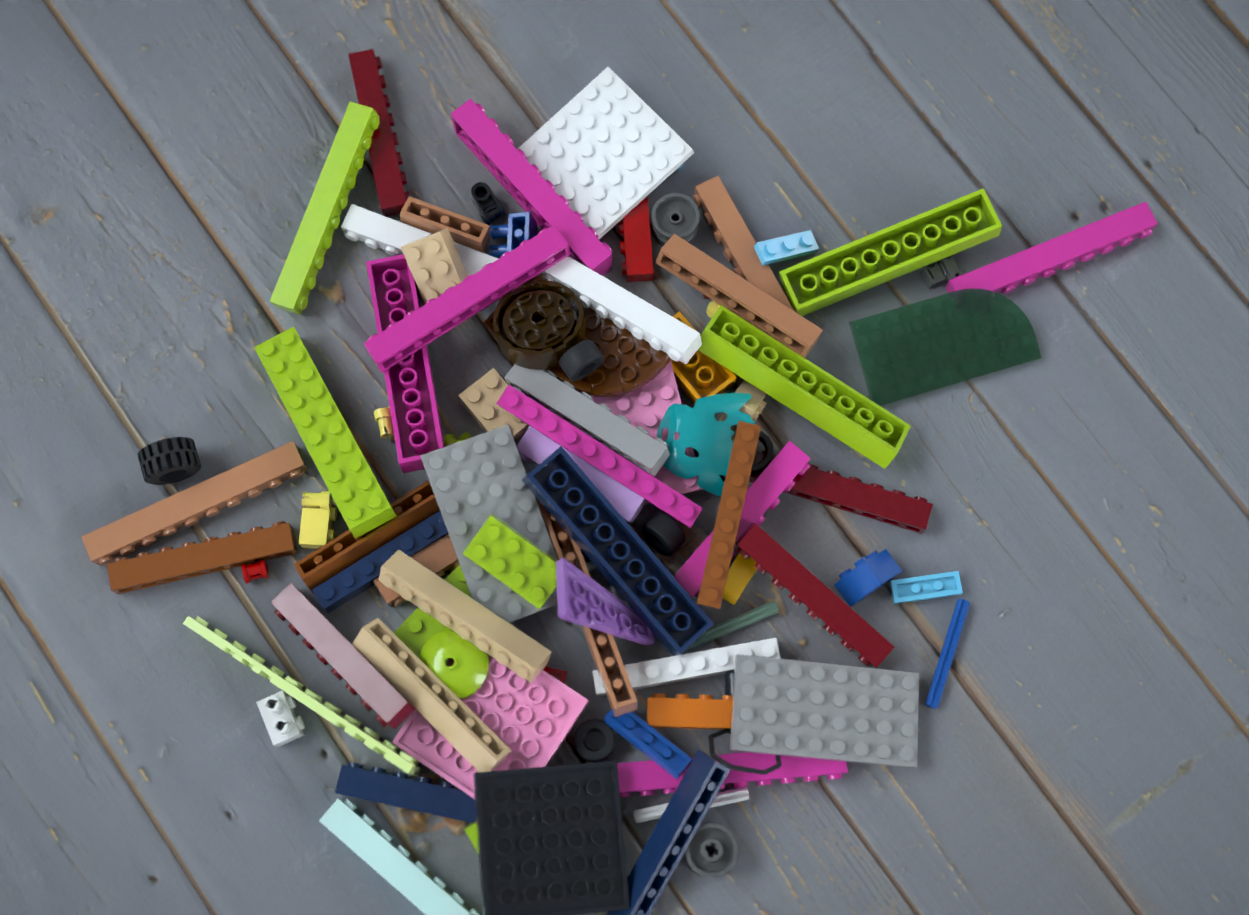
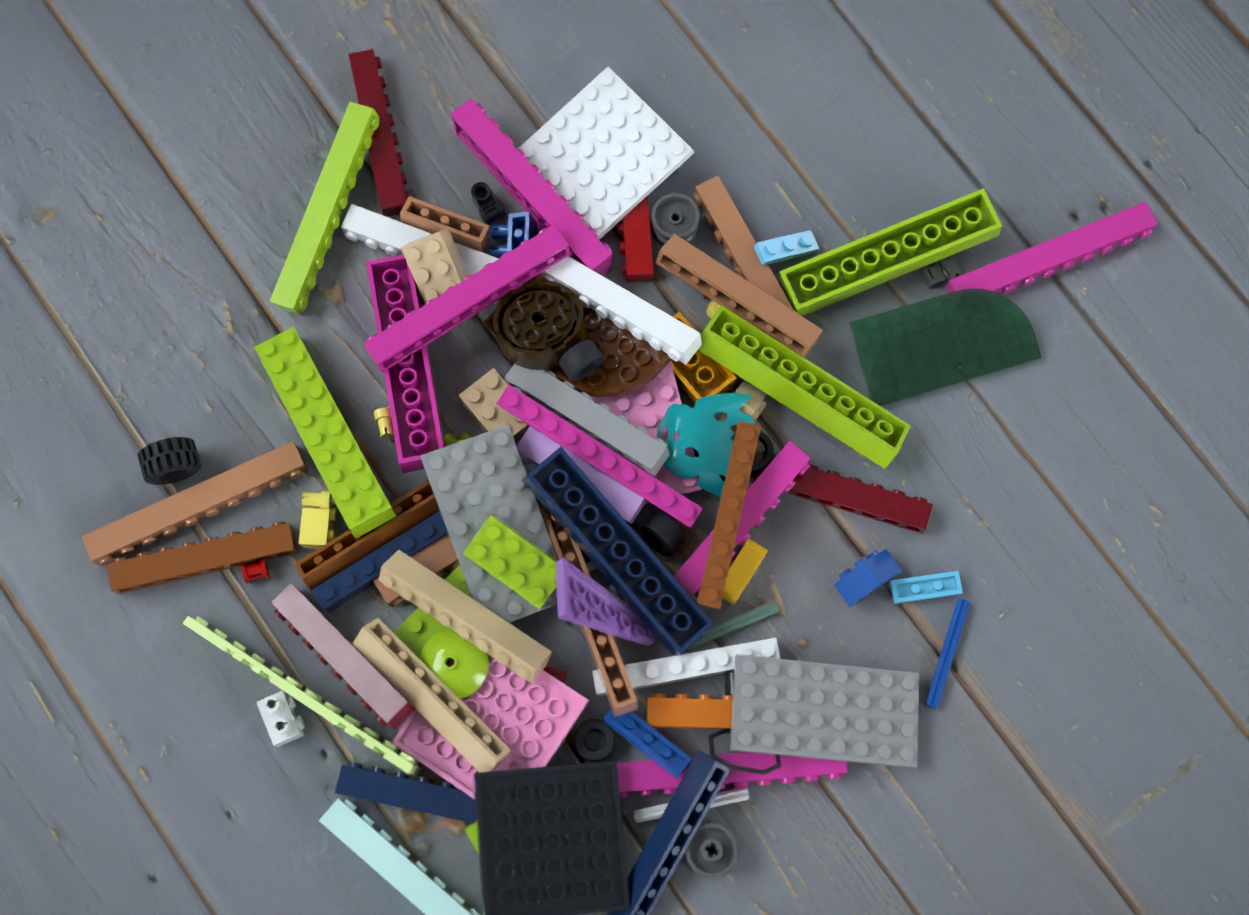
(815, 595): dark red brick -> none

